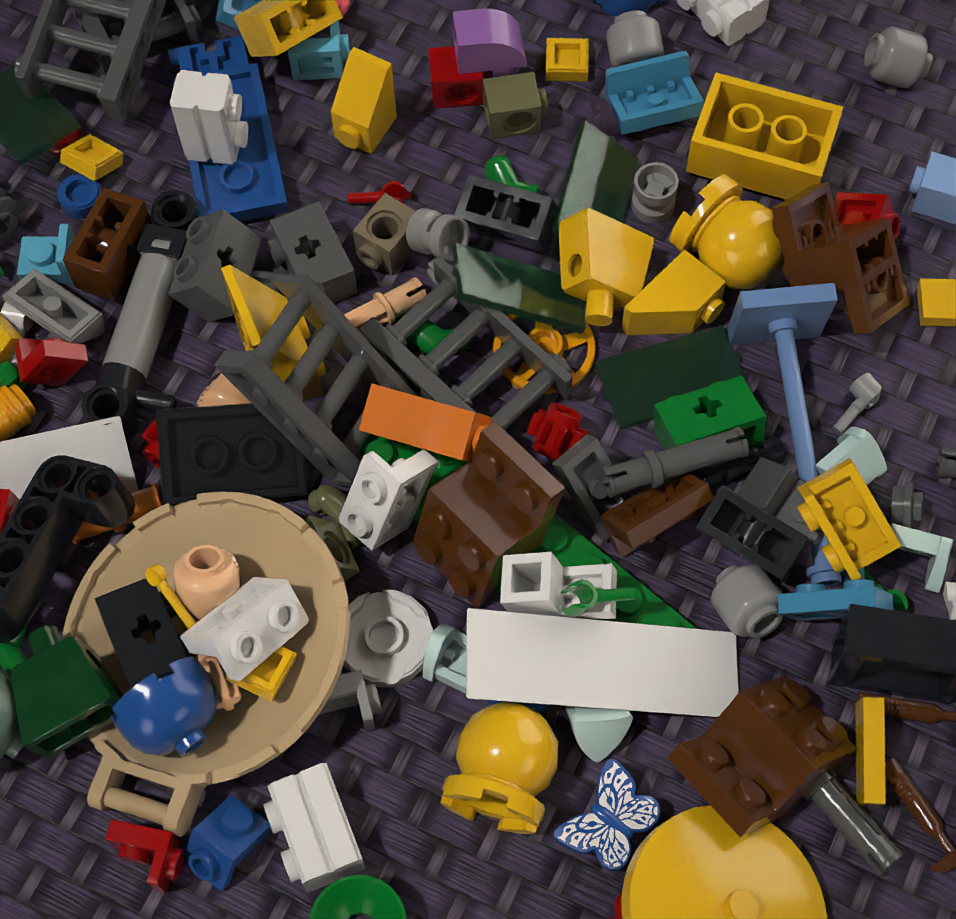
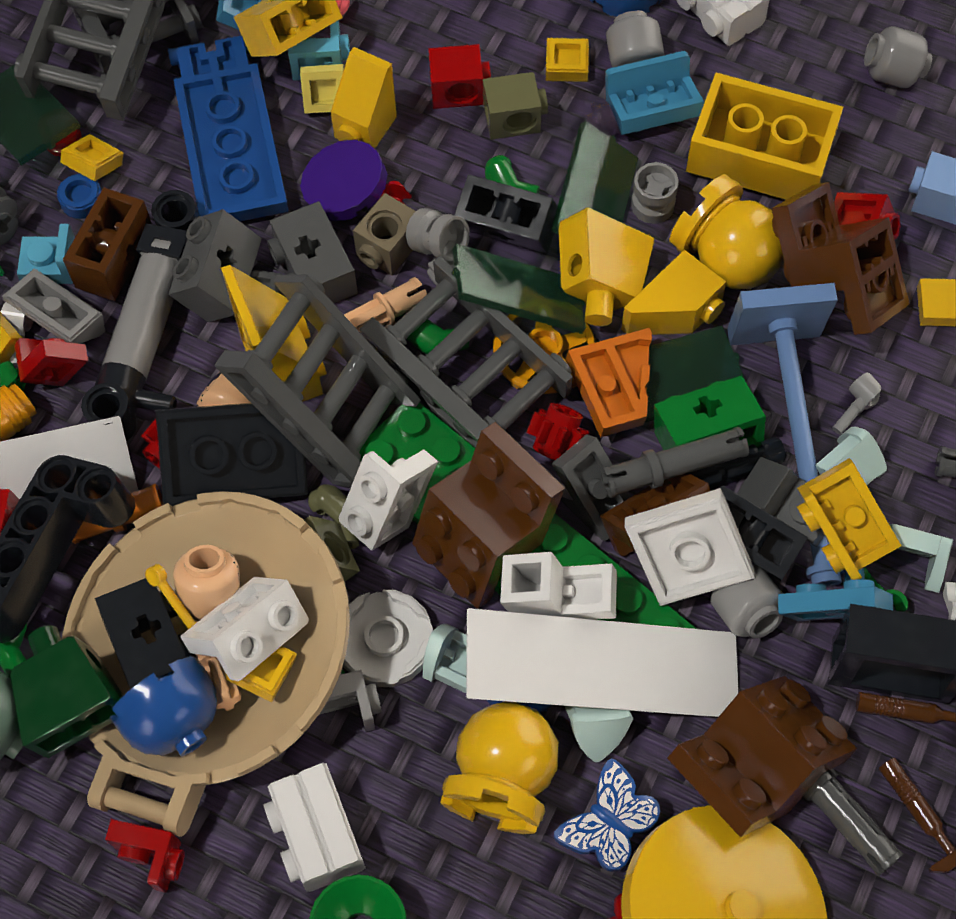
(208, 117): white brick -> none
(224, 841): blue bracket -> none
(320, 86): none -> light yellow tile
(344, 179): none -> dark purple tile
(422, 422): orange brick -> none
(487, 42): medium lavender brick -> none
(590, 596): green hand -> none
(614, 380): none -> orange wing
(690, 547): none -> white tile
(870, 752): yellow tile -> none
(906, 505): dark grey plate -> none

